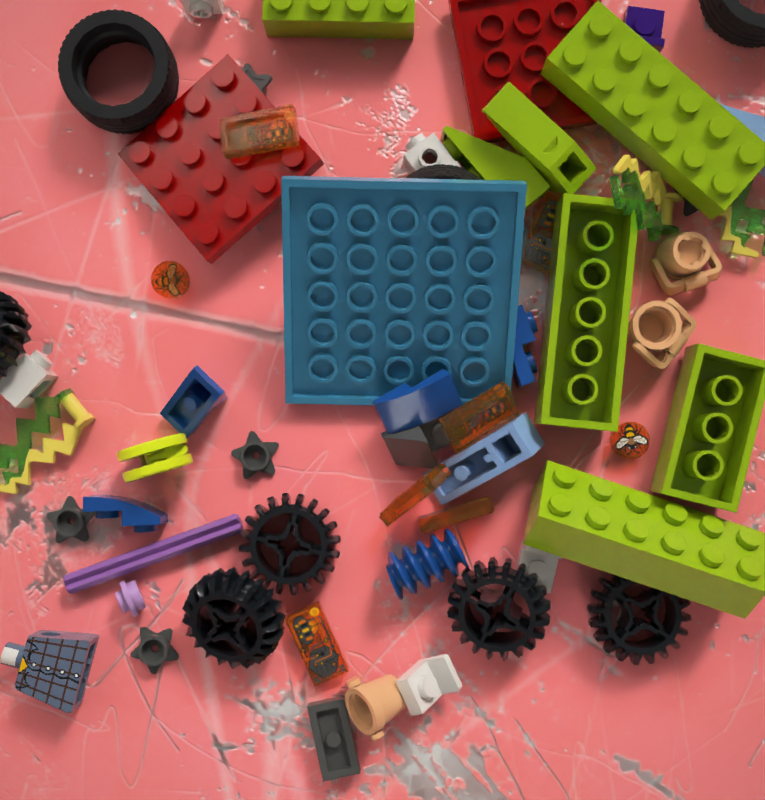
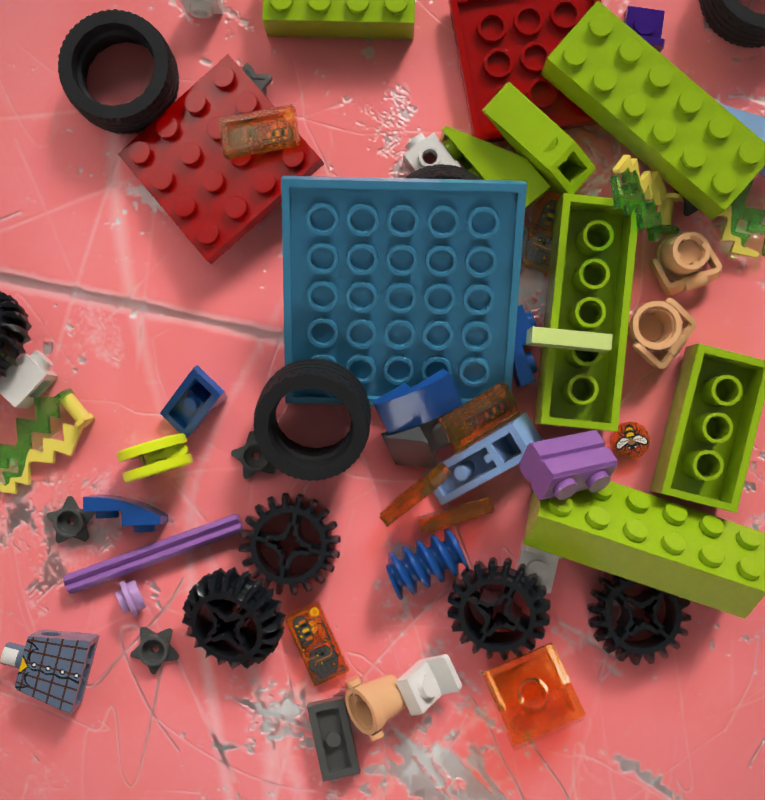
(170, 280): clear orange tile -> none
(304, 461): none -> black tyre
(533, 696): none -> clear orange slope
(568, 465): none -> medium lavender brick
(569, 339): none -> yellowish green tile

